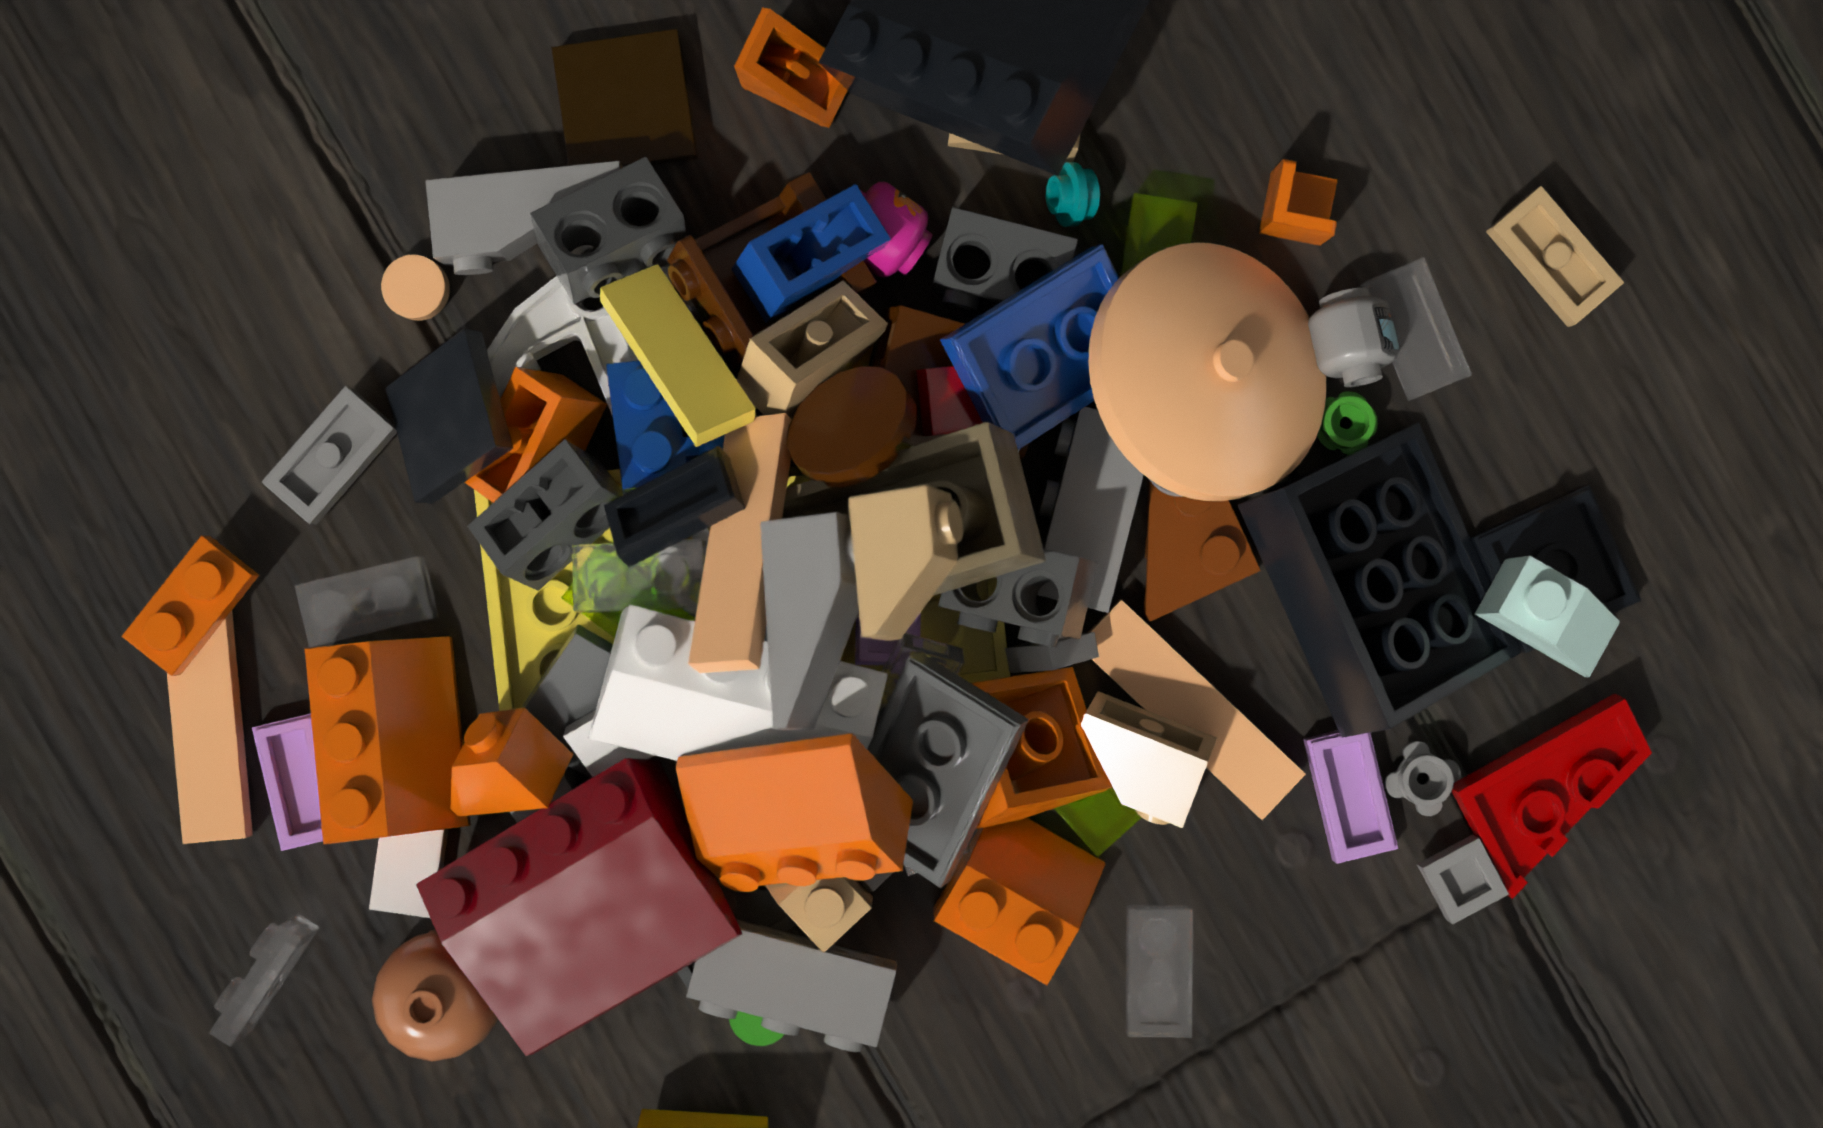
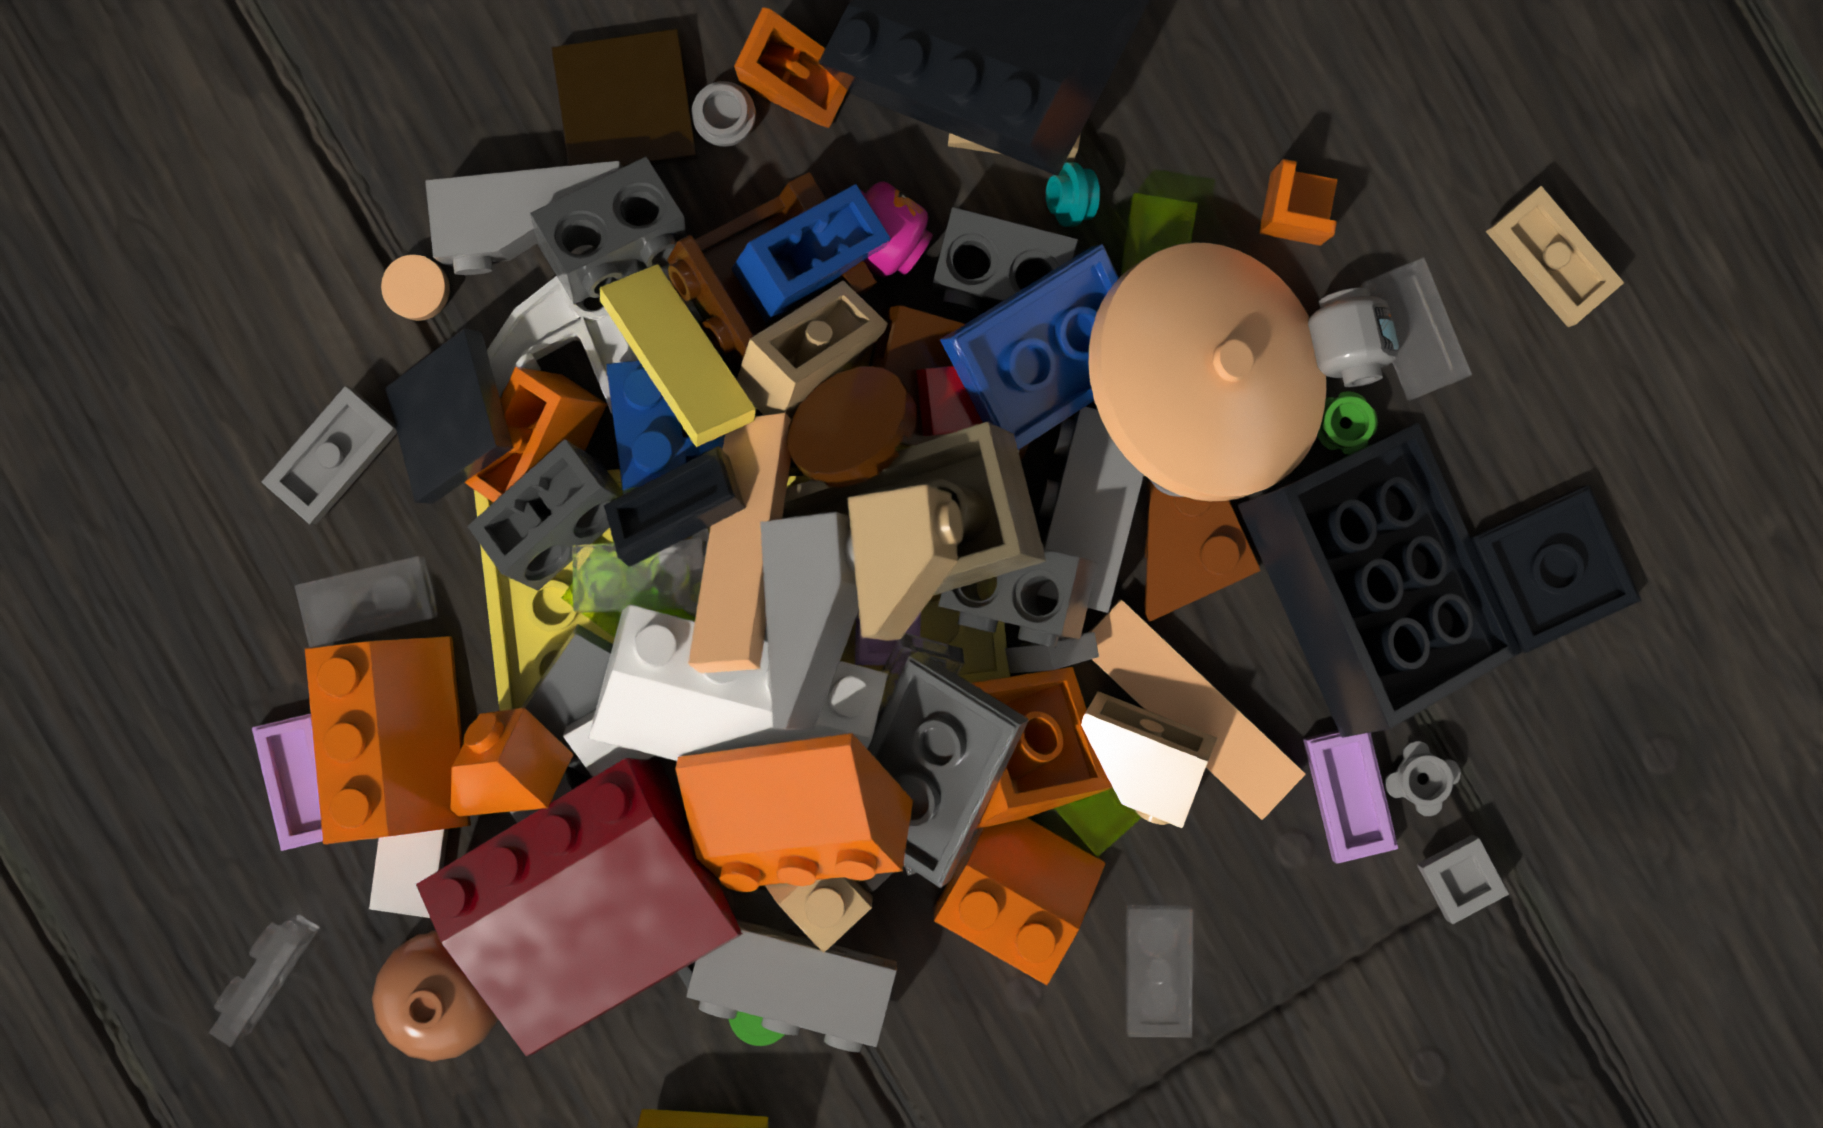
(190, 605): orange plate -> none
(210, 743): light nougat tile -> none
(723, 113): none -> light grey plate
(1545, 786): red wing -> none
(1549, 613): light aqua slope -> none

